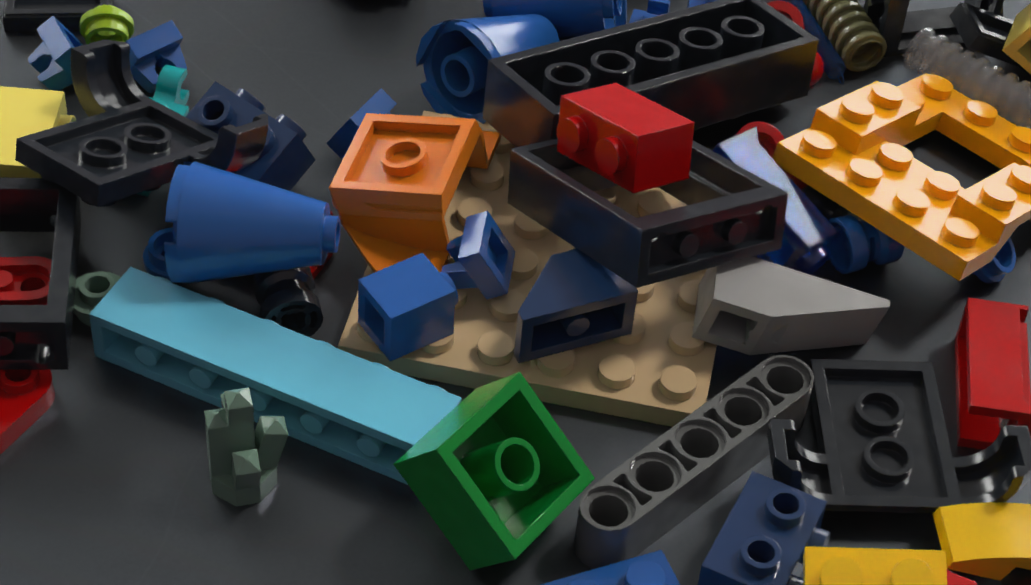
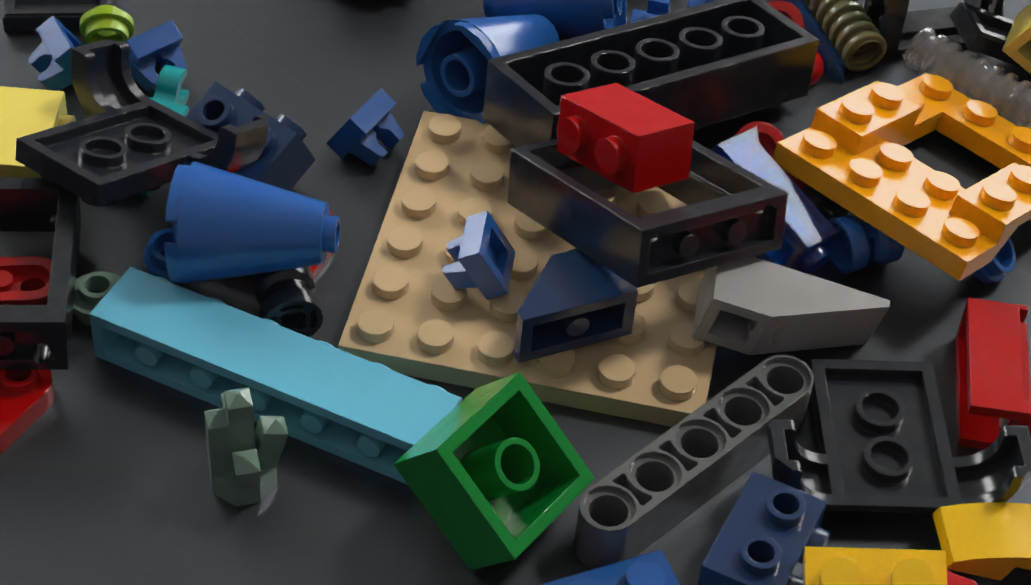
(402, 181): orange piece -> none
(407, 306): blue brick -> none

